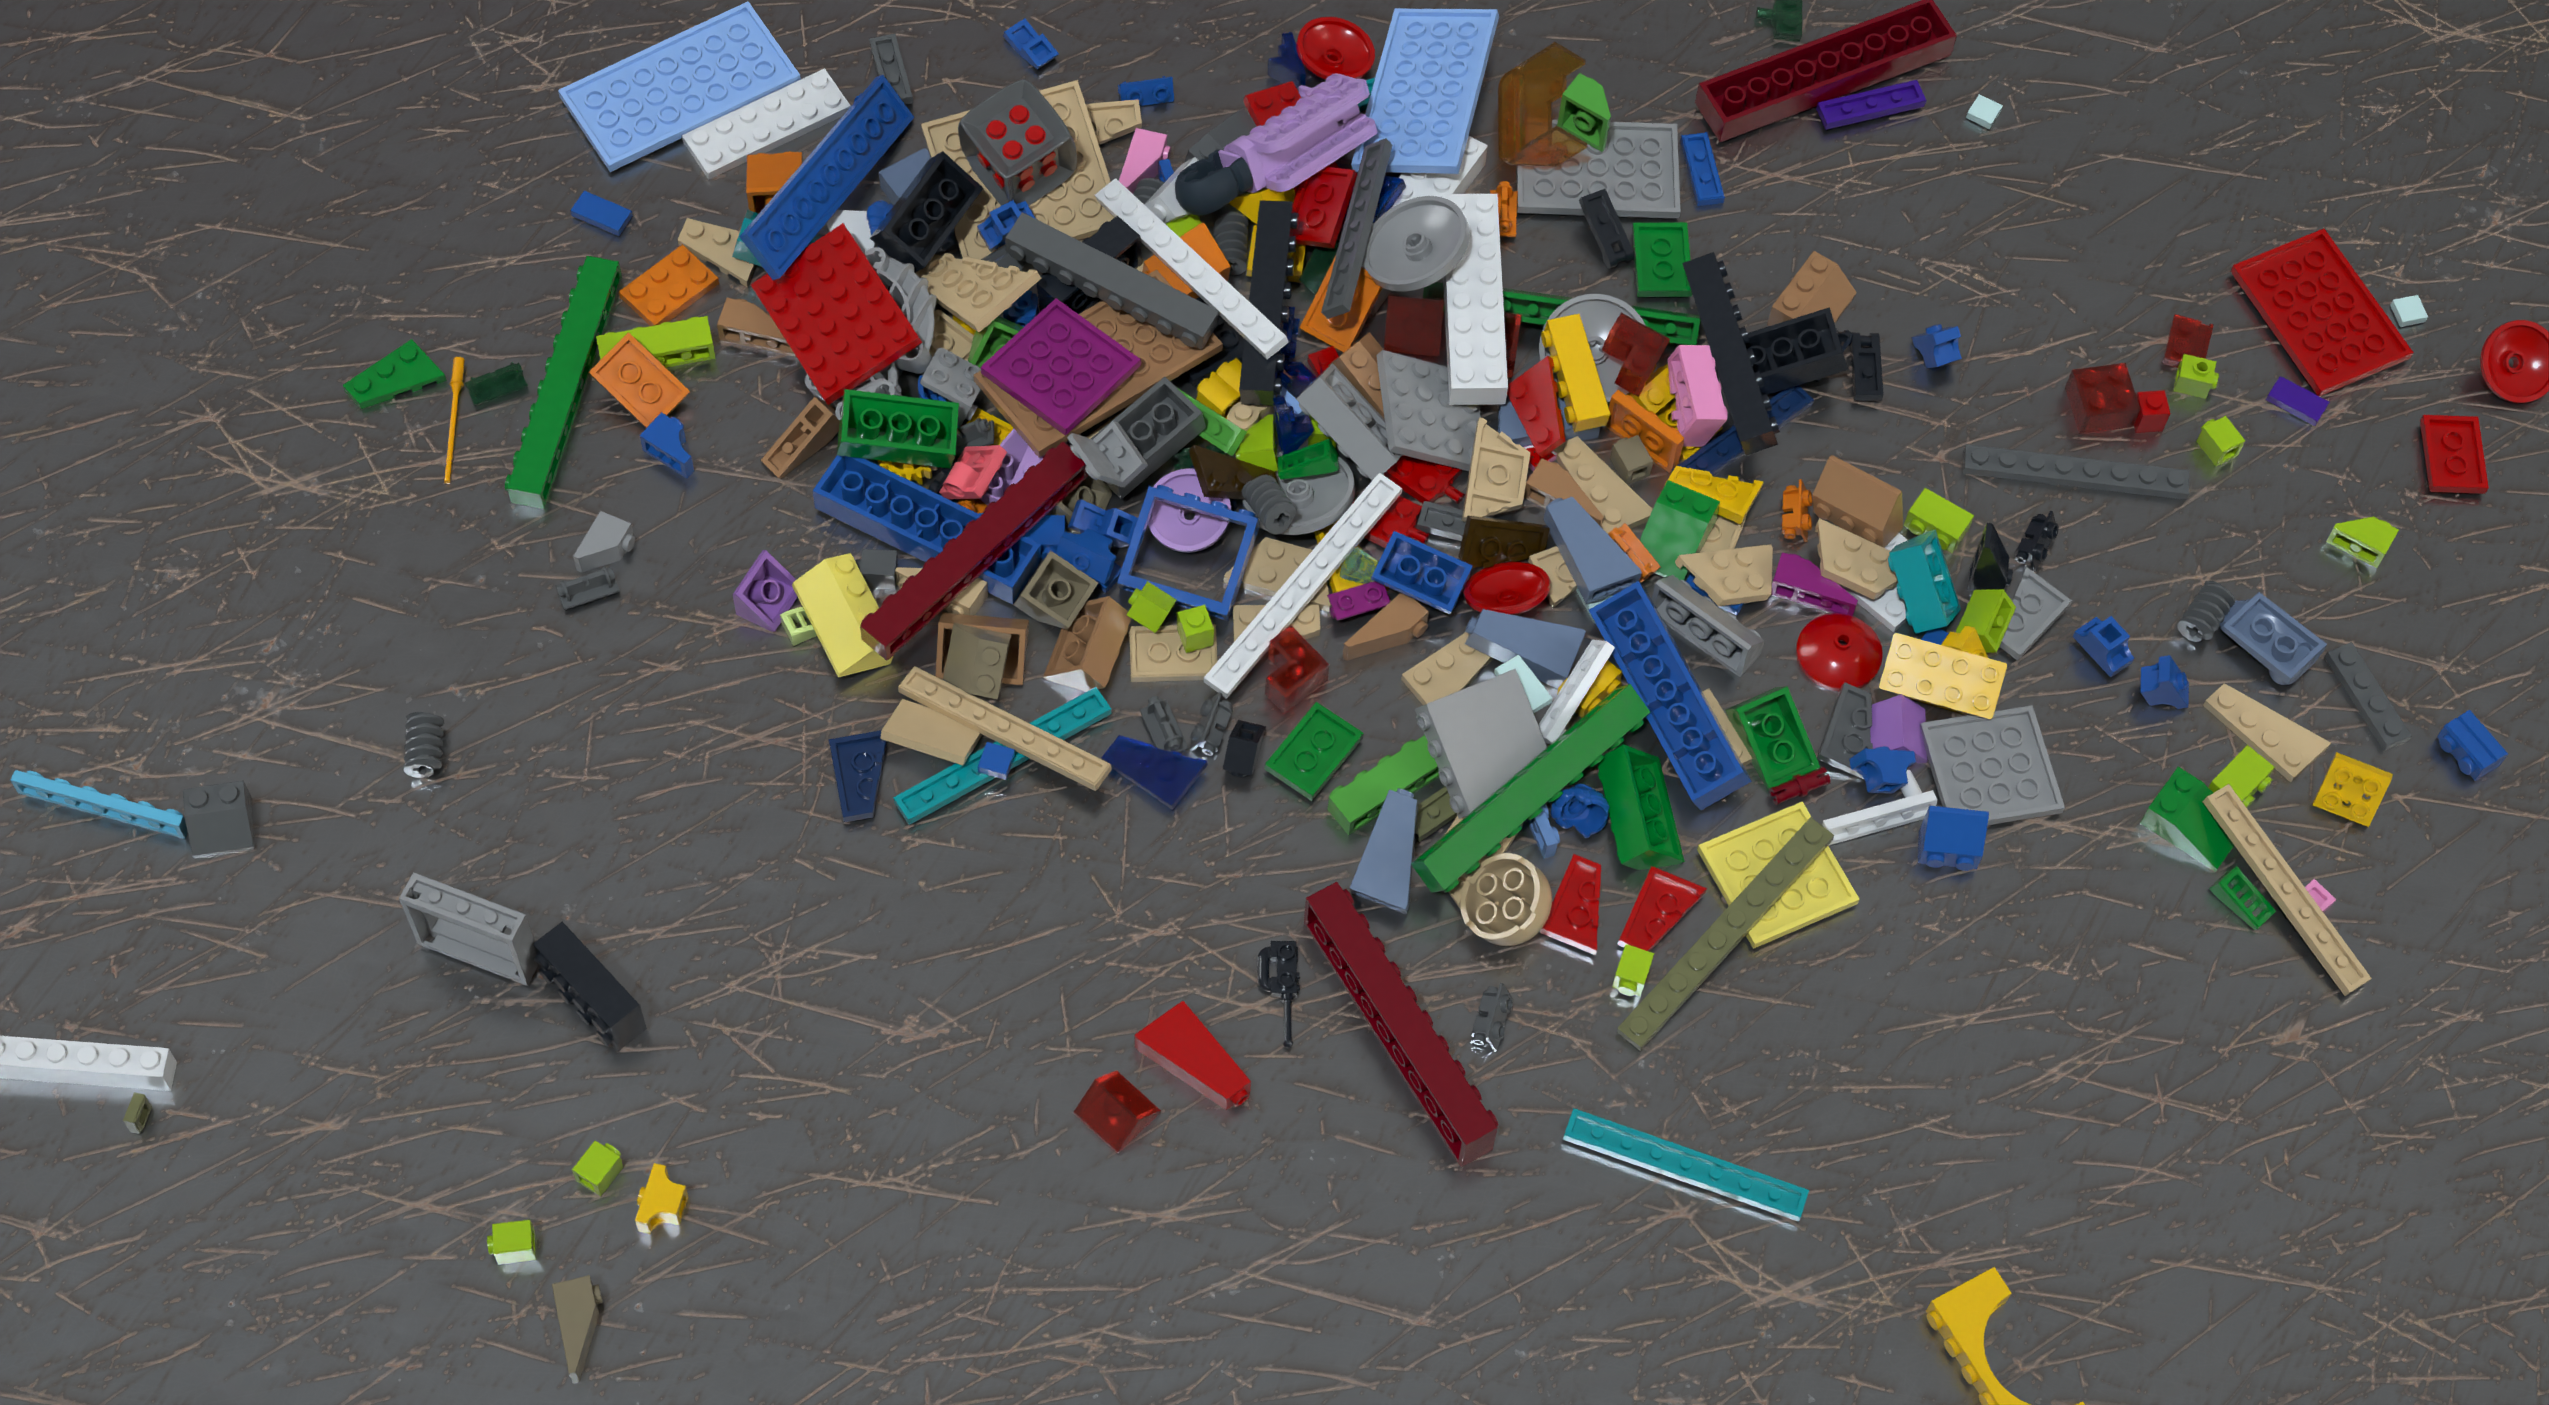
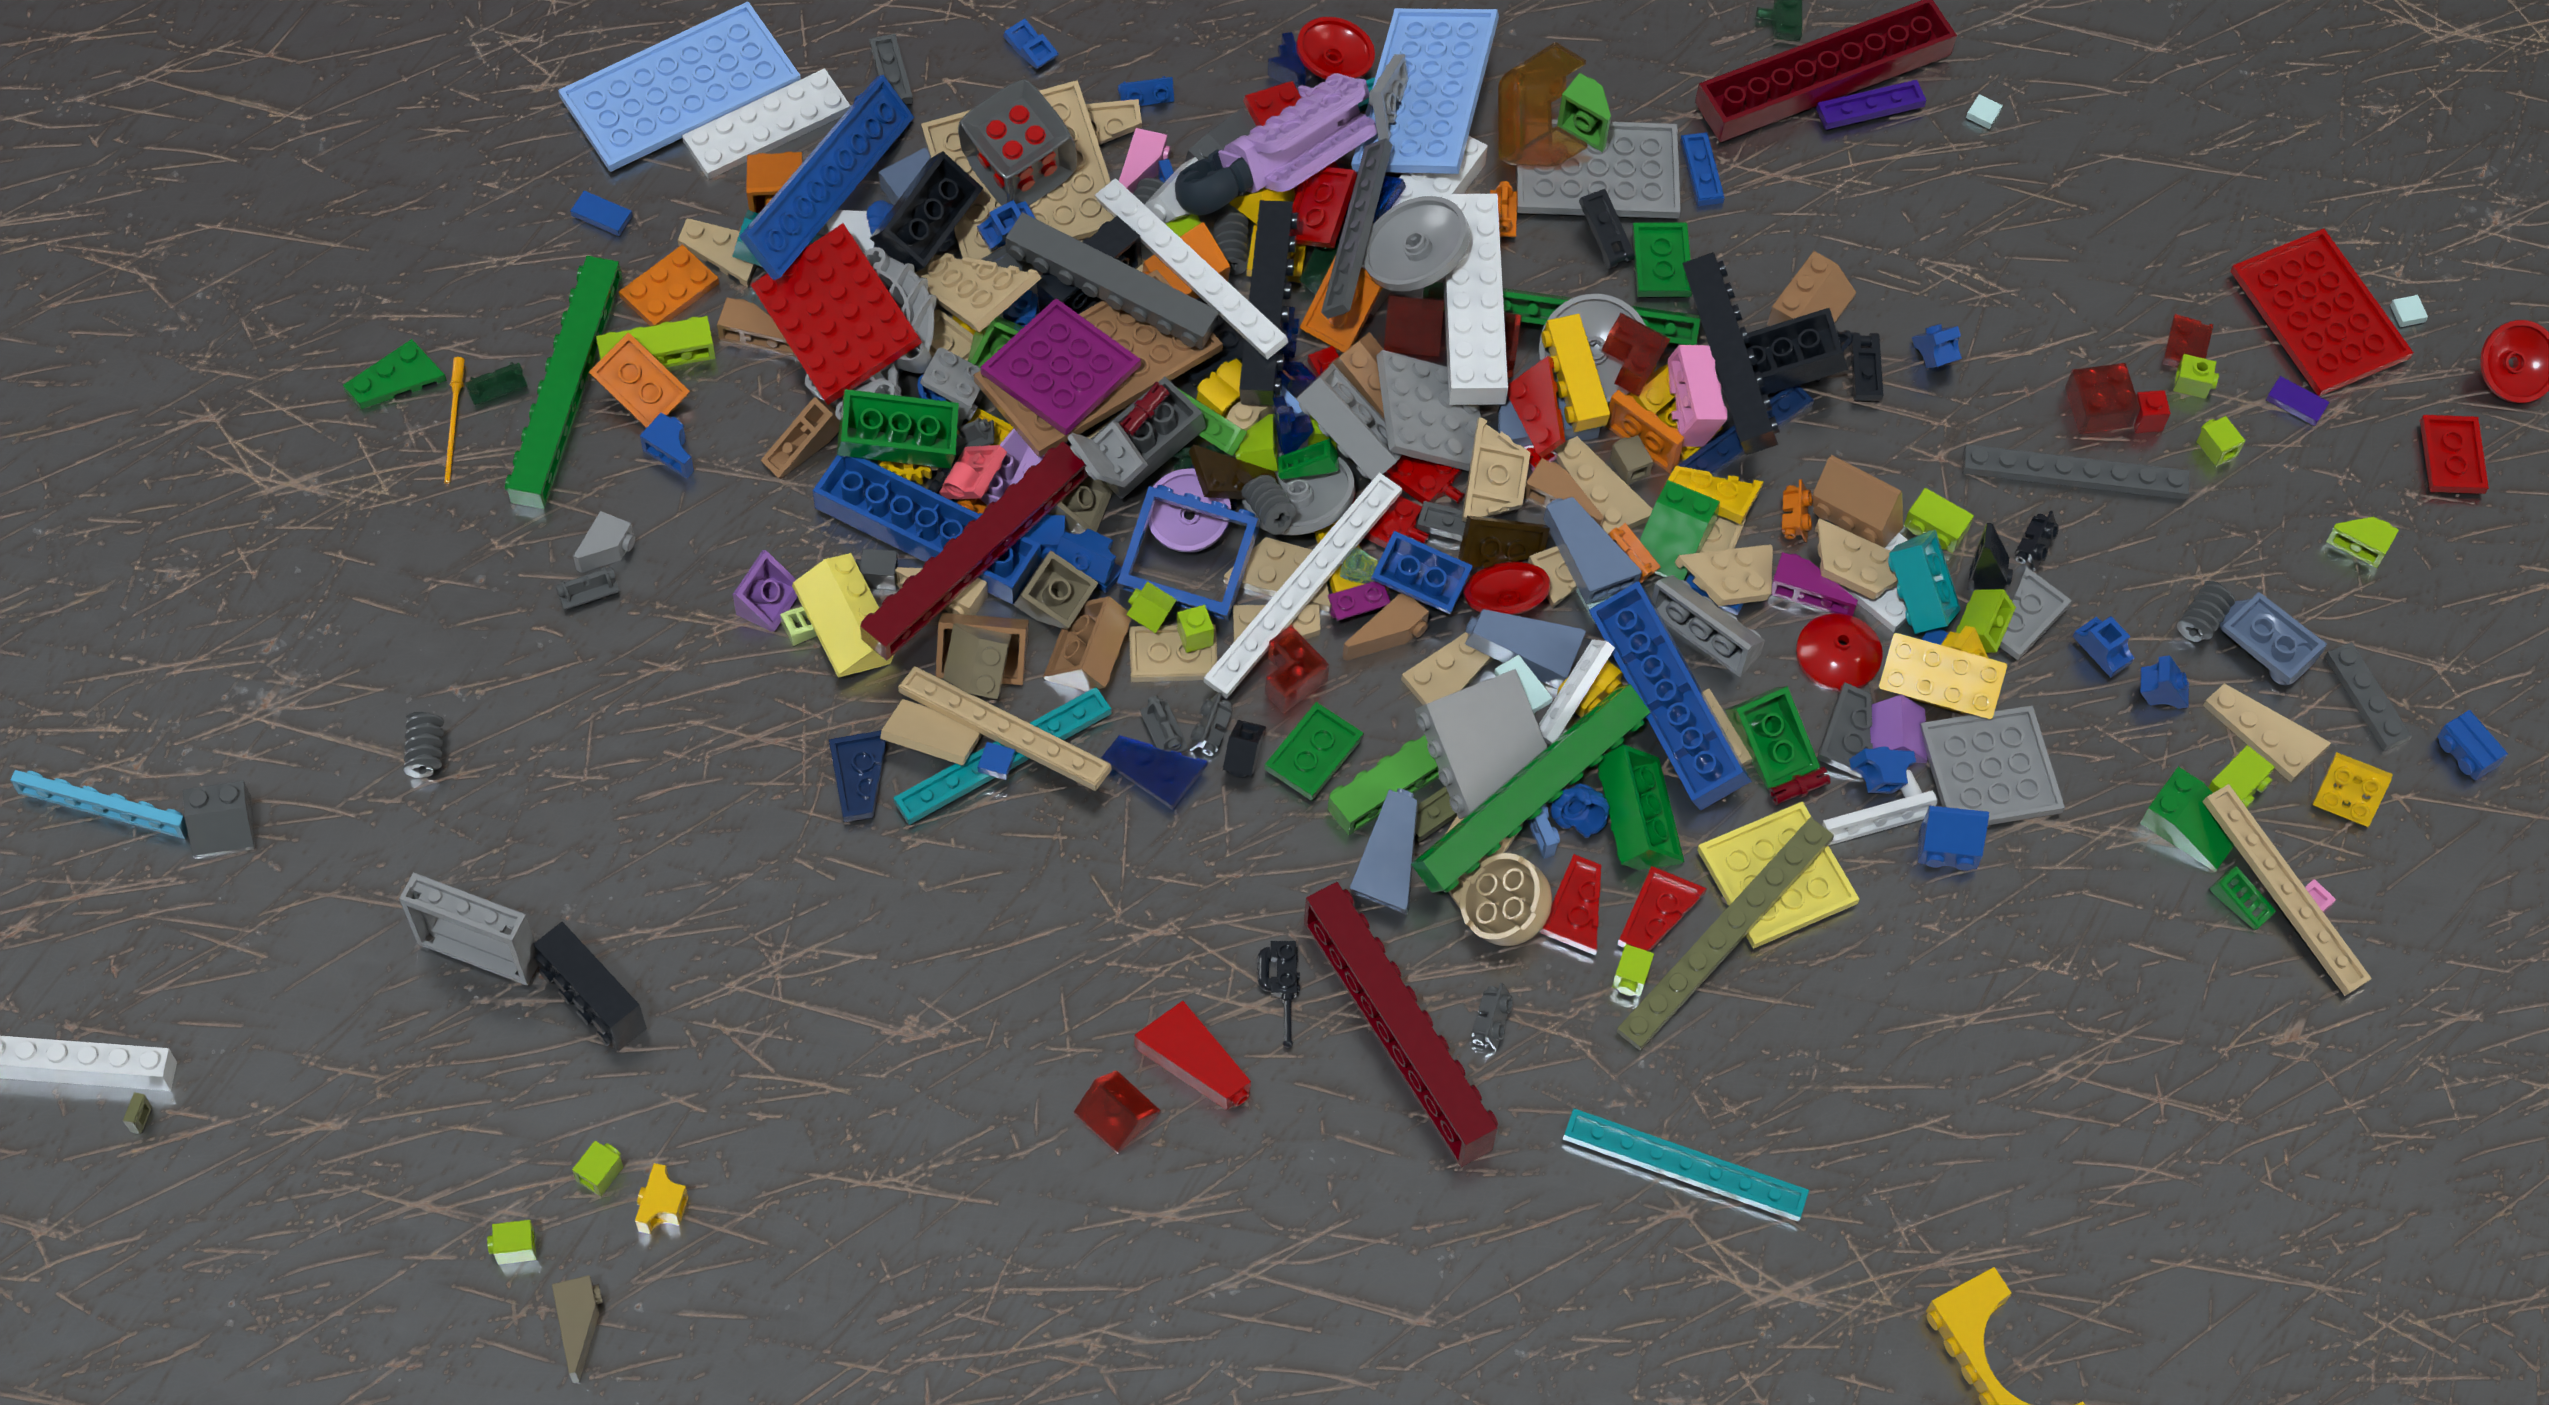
(1109, 523): blue brick -> none
(1144, 408): none -> dark red pin
(1387, 92): none -> light grey wing

